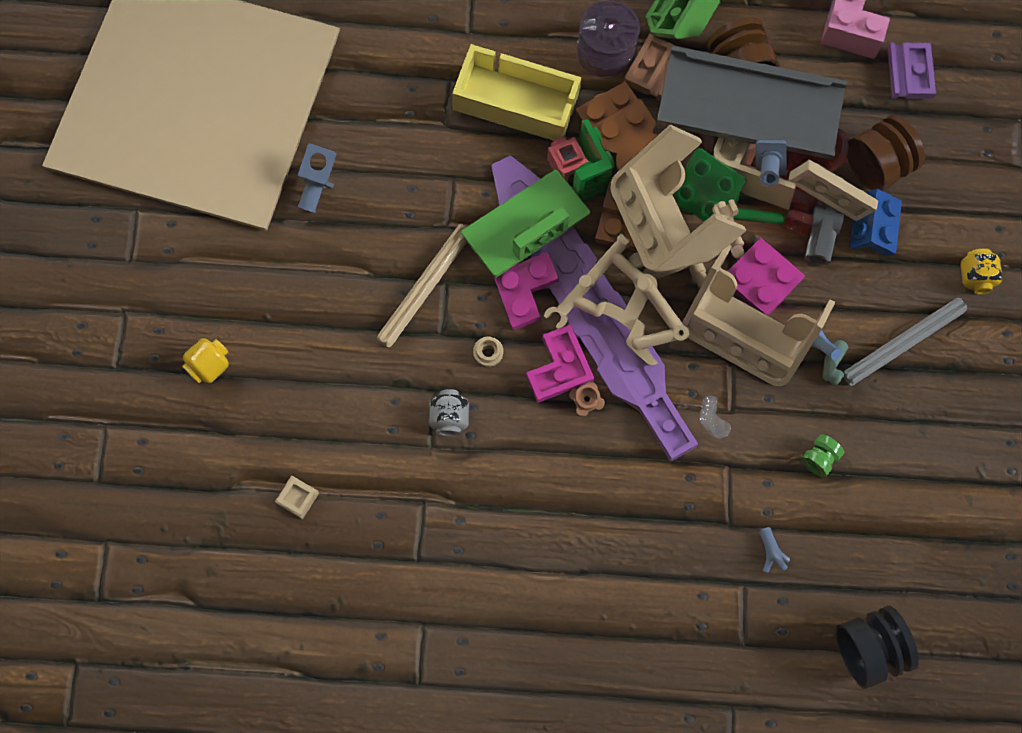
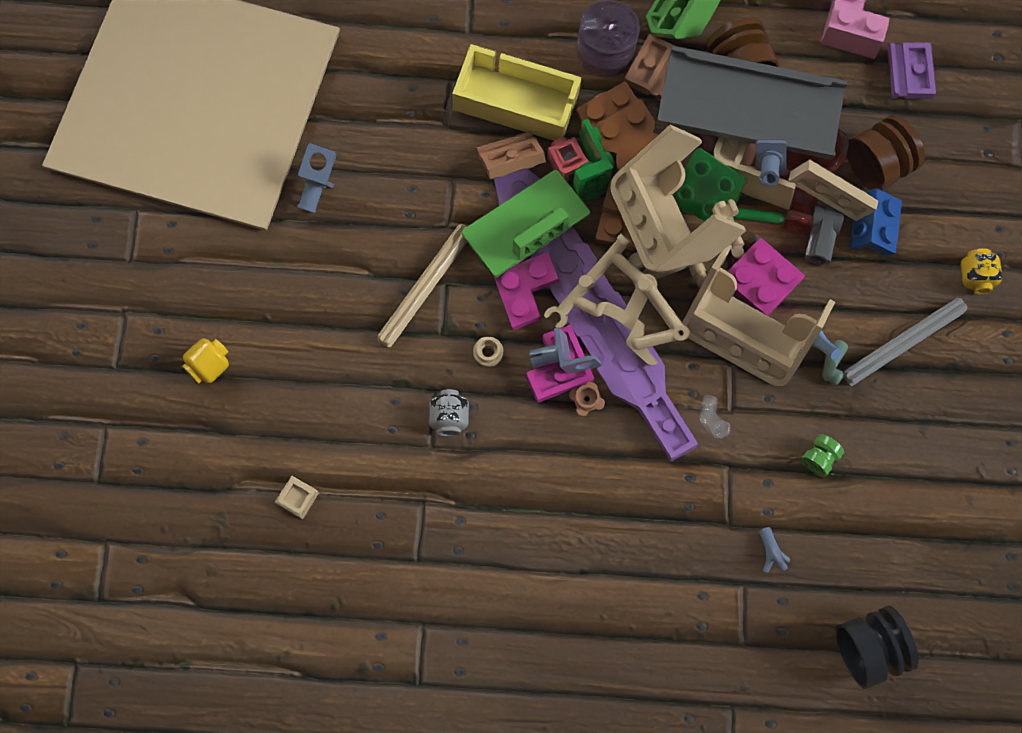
(511, 155): none -> nougat plate
(560, 353): none -> sand blue bracket

